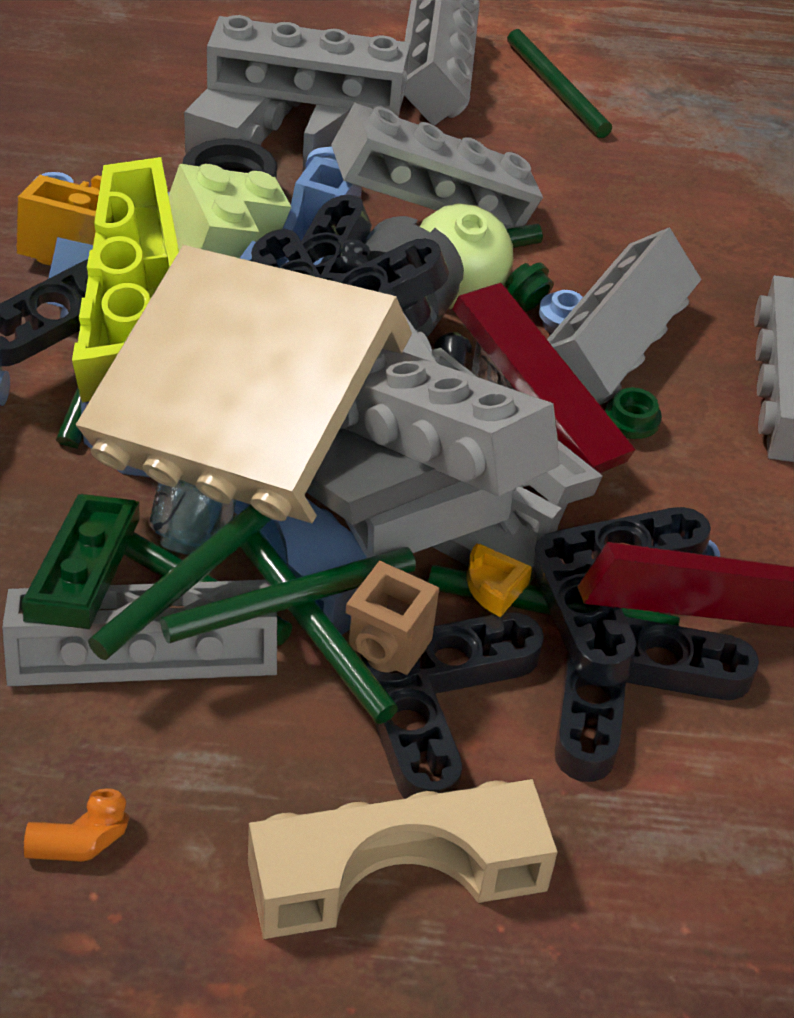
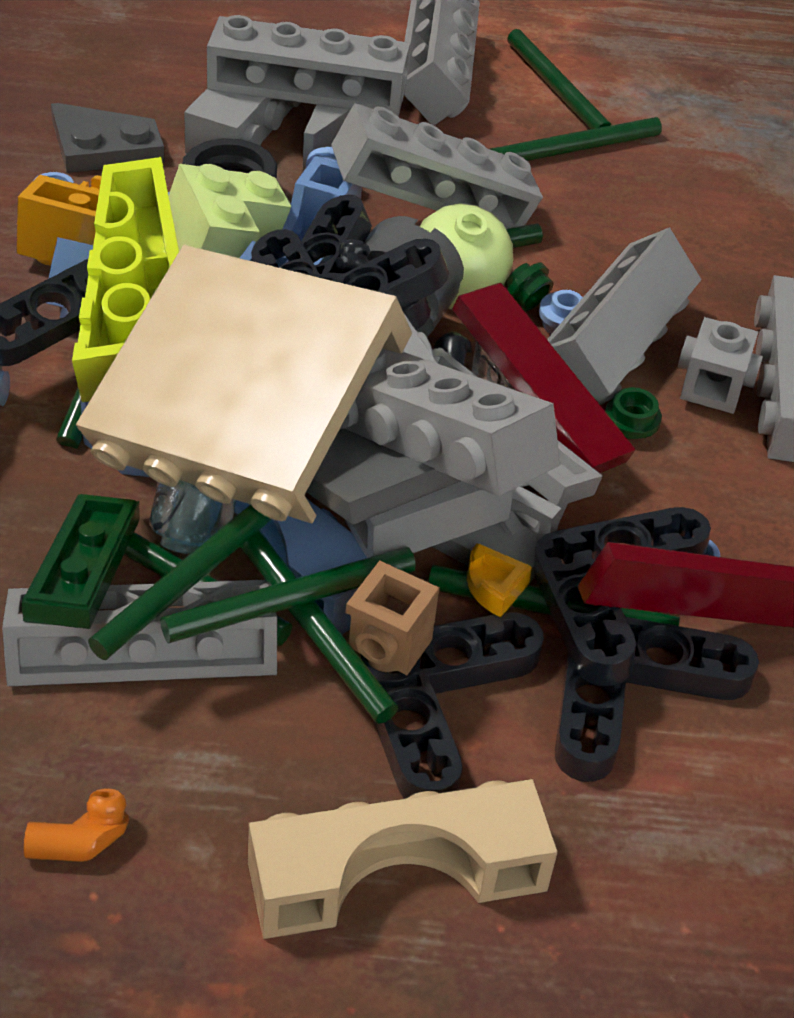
(101, 137): none -> dark grey wing
(584, 139): none -> dark green bar
(719, 364): none -> light grey brick

